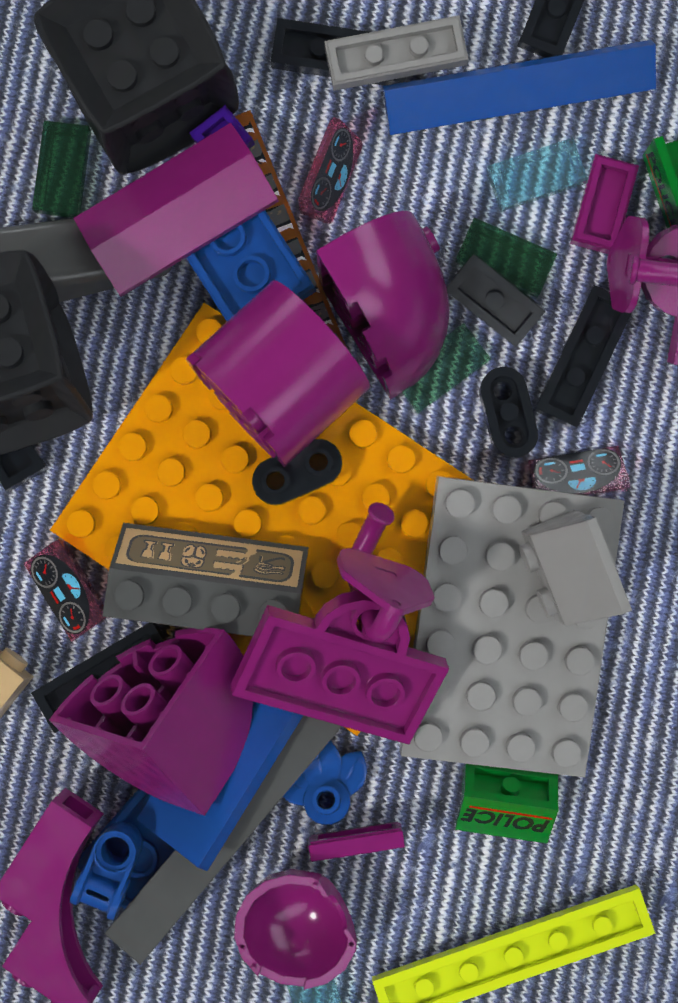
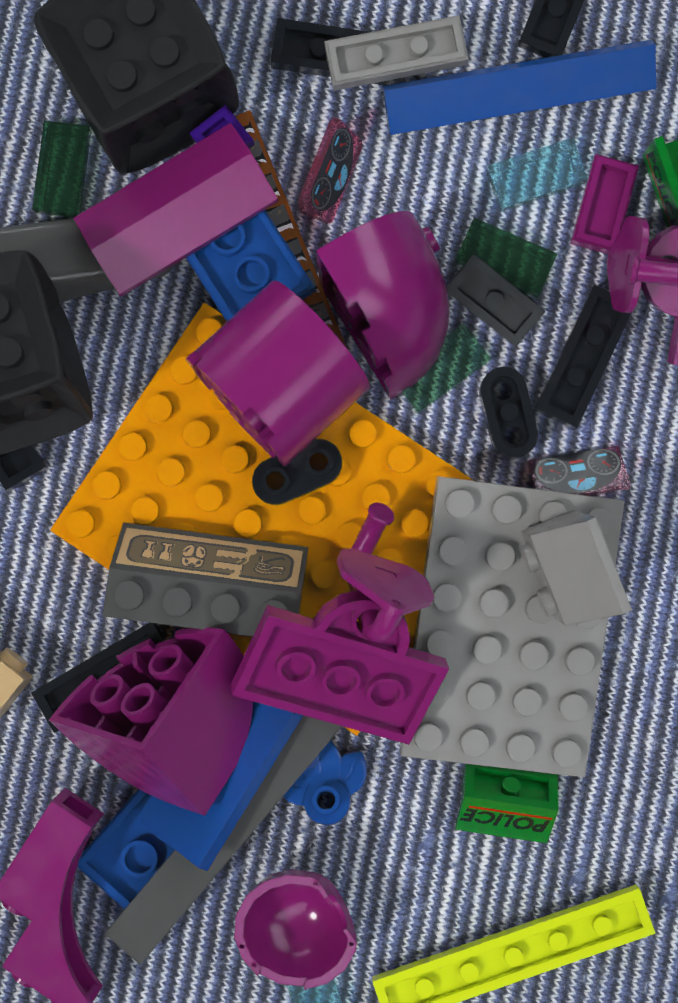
(66, 589): slope -> none
(106, 876): blue piece -> none
(356, 841): magenta tile -> none

